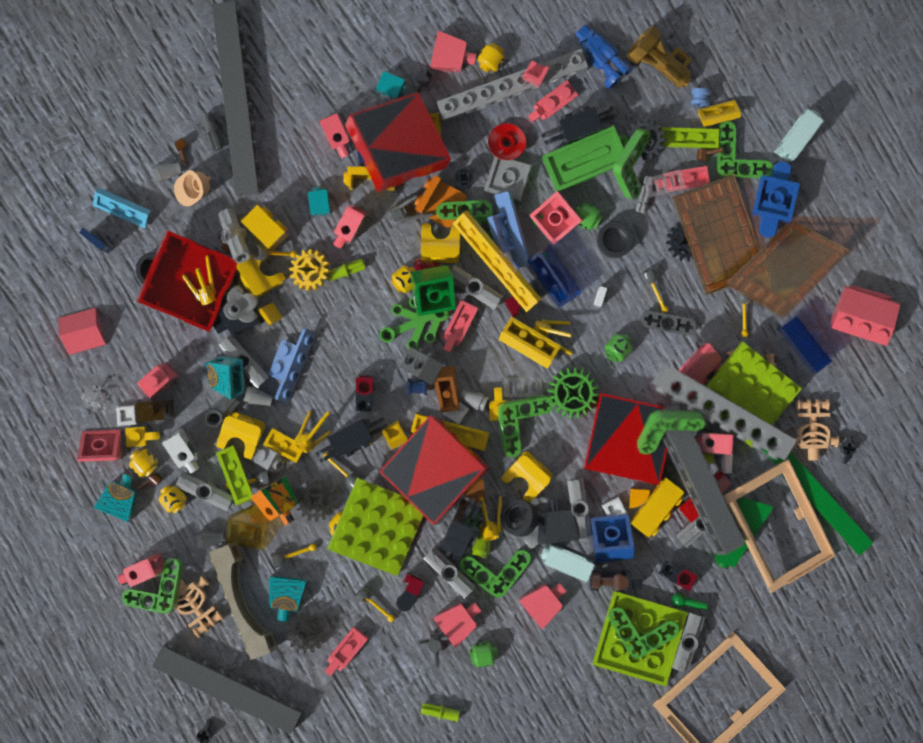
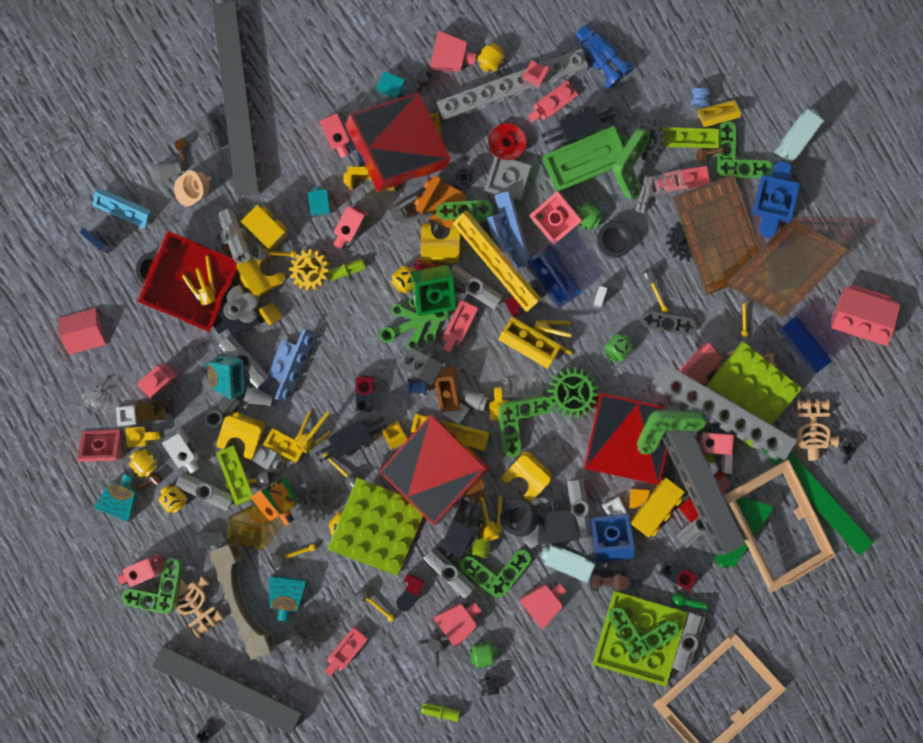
(489, 686): none -> black wheel
(651, 50): pearl gold piece -> none

